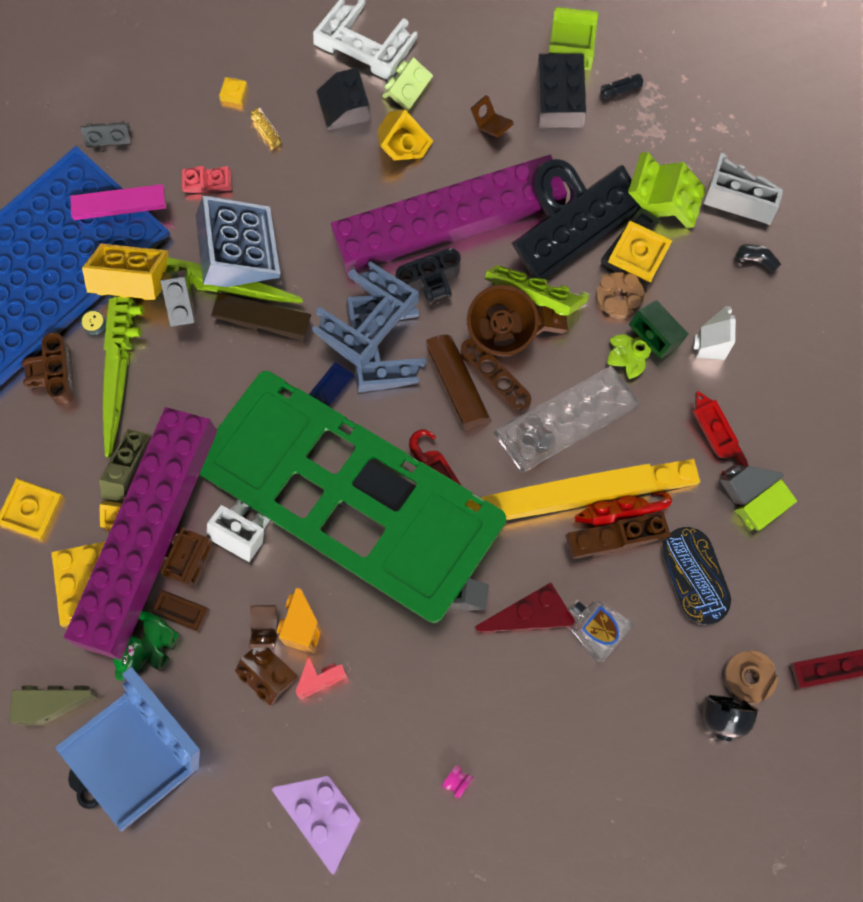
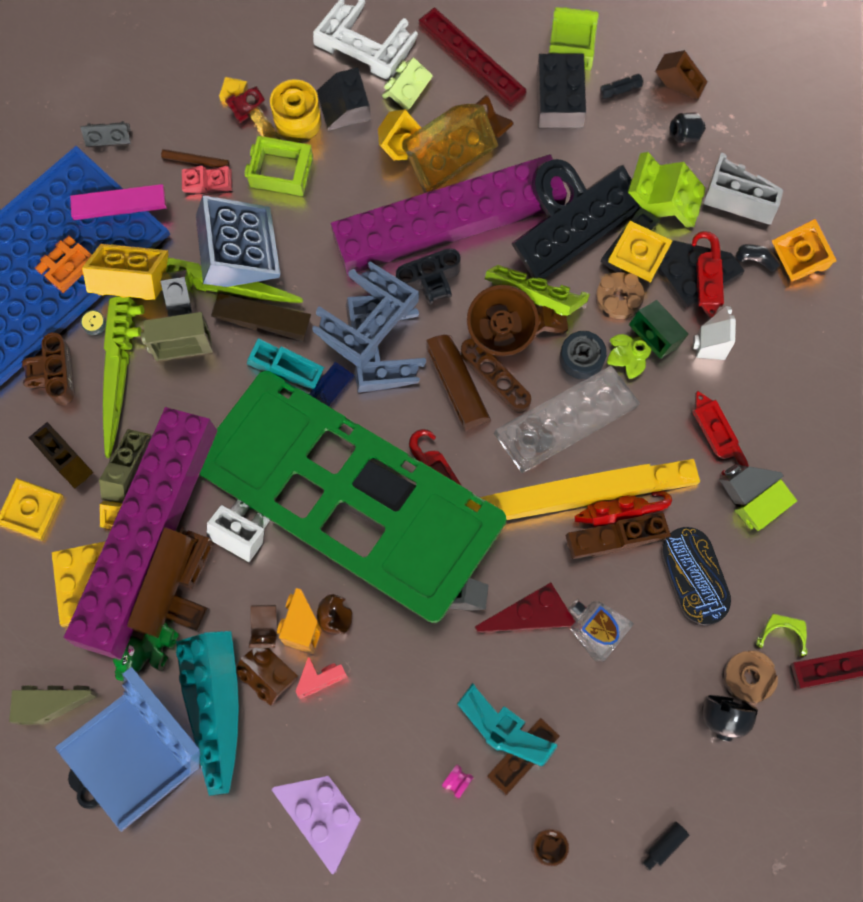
(61, 455): none -> dark brown slope
(66, 270): none -> orange plate
(160, 583): none -> reddish brown brick
(177, 336): none -> olive window
(195, 159): none -> reddish brown piece
(211, 703): none -> teal wedge
(240, 106): none -> dark red plate
(282, 148): none -> lime window
(285, 364): none -> teal slope
(295, 110): none -> yellow wheel
(333, 615): none -> reddish brown hair
(449, 144): none -> clear yellow windscreen
(472, 56): none -> dark red tile
(504, 729): none -> teal plate
(513, 768): none -> reddish brown plate
(550, 847): none -> reddish brown wheel
(580, 366): none -> wheel
(665, 845): none -> black cylinder
(680, 270): none -> black plate
(681, 74): none -> reddish brown slope
(687, 127): none -> black head
(709, 275): none -> red plate
(783, 621): none -> lime helmet
(804, 250): none -> light orange slope

